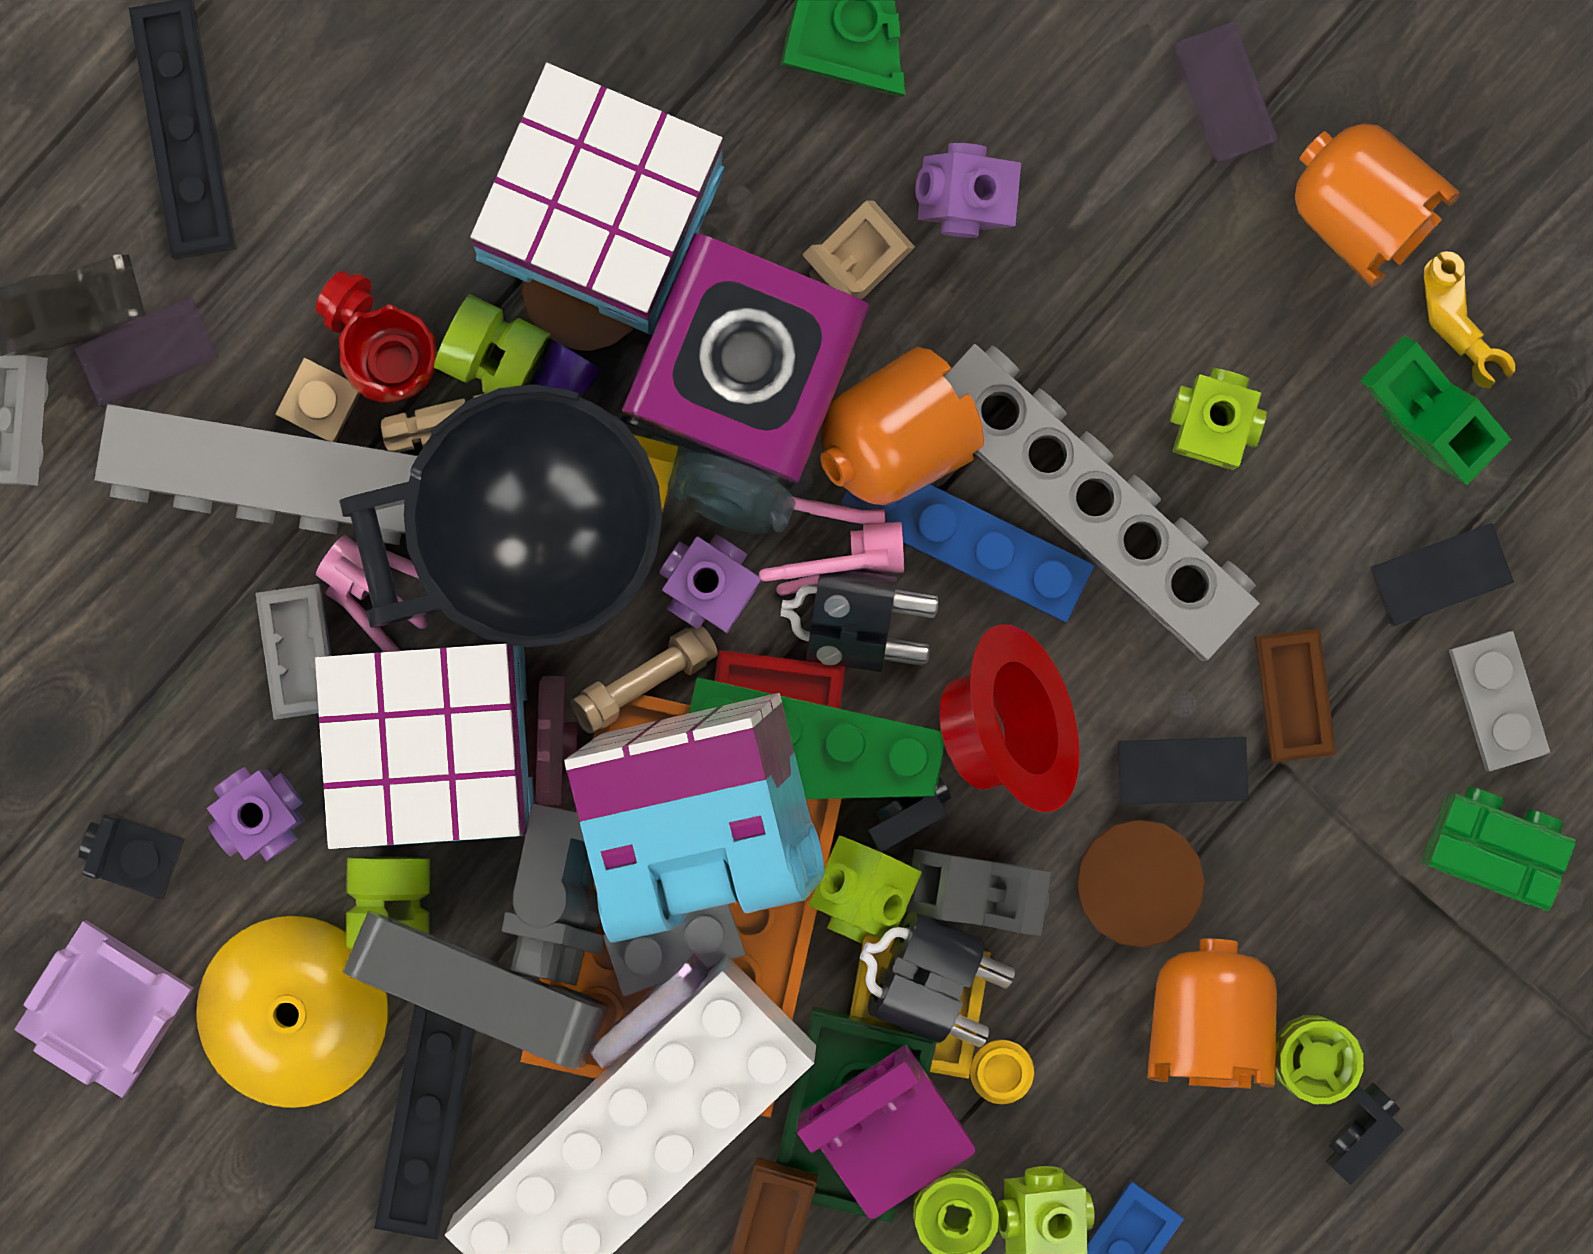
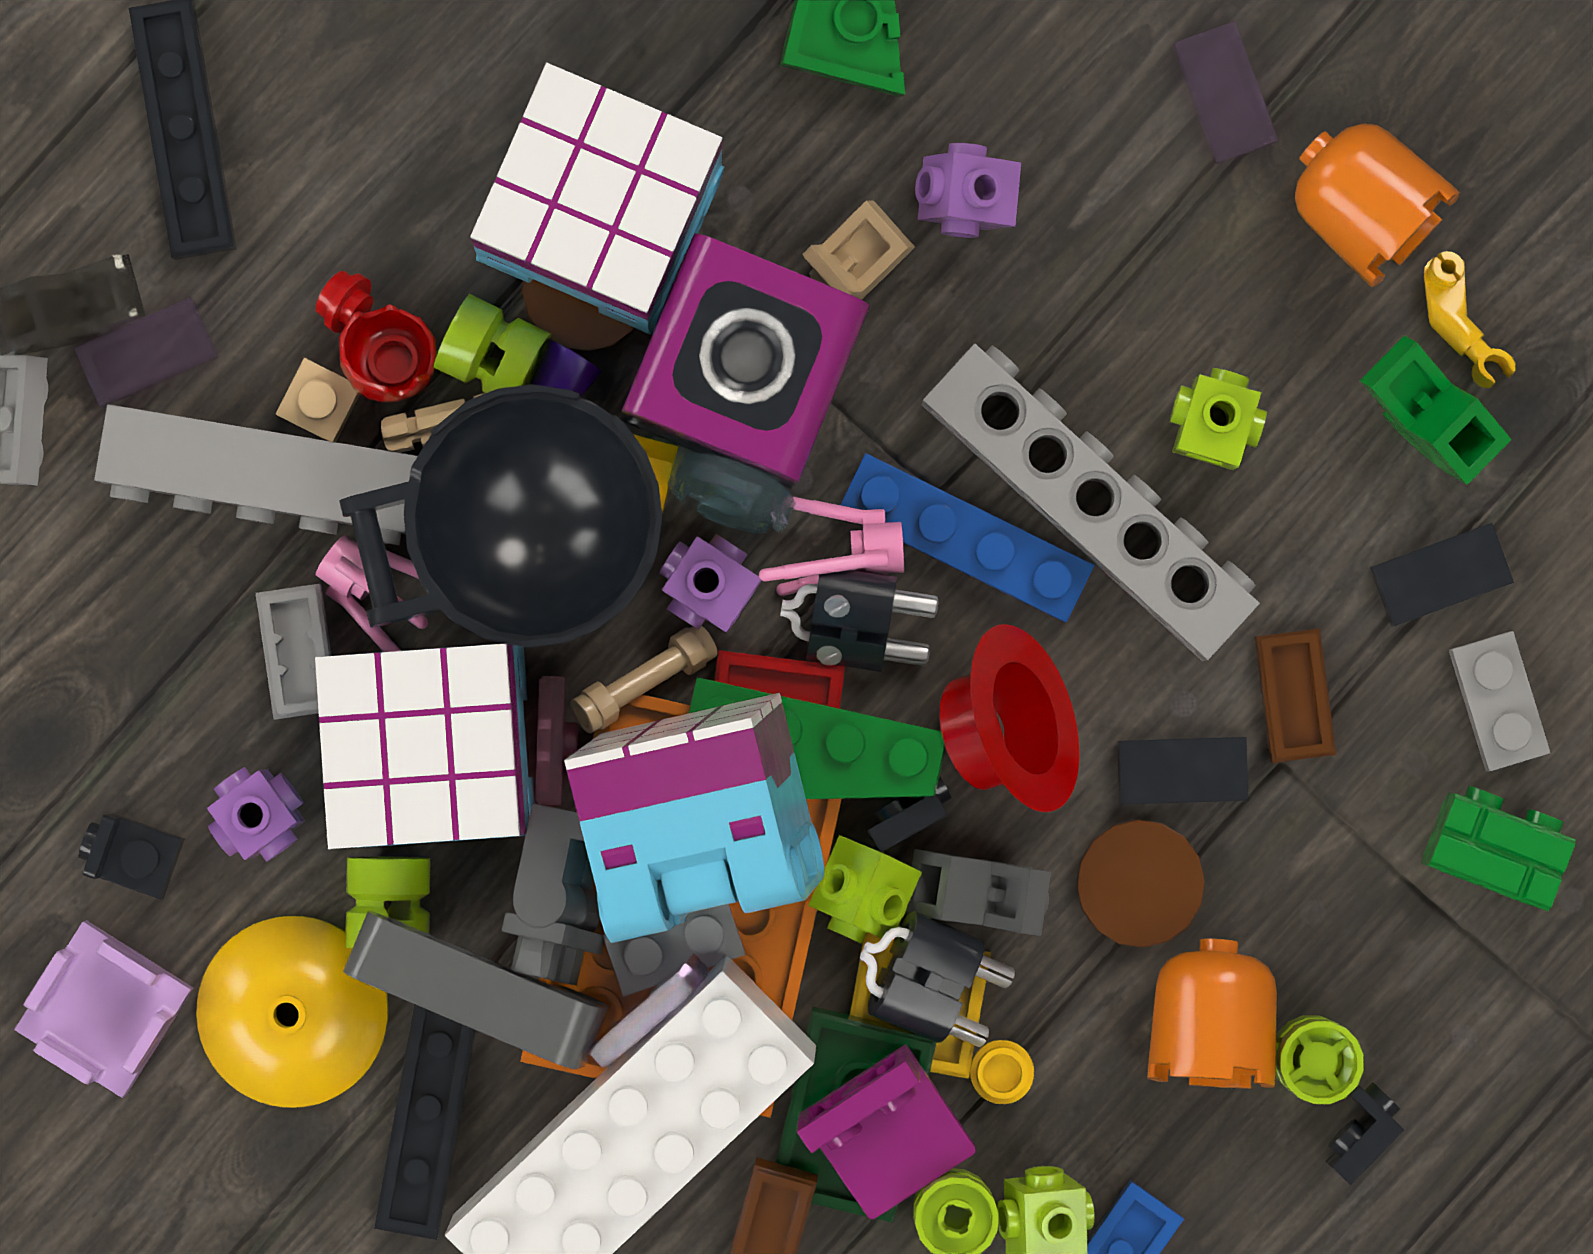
(899, 430): orange cylinder -> none

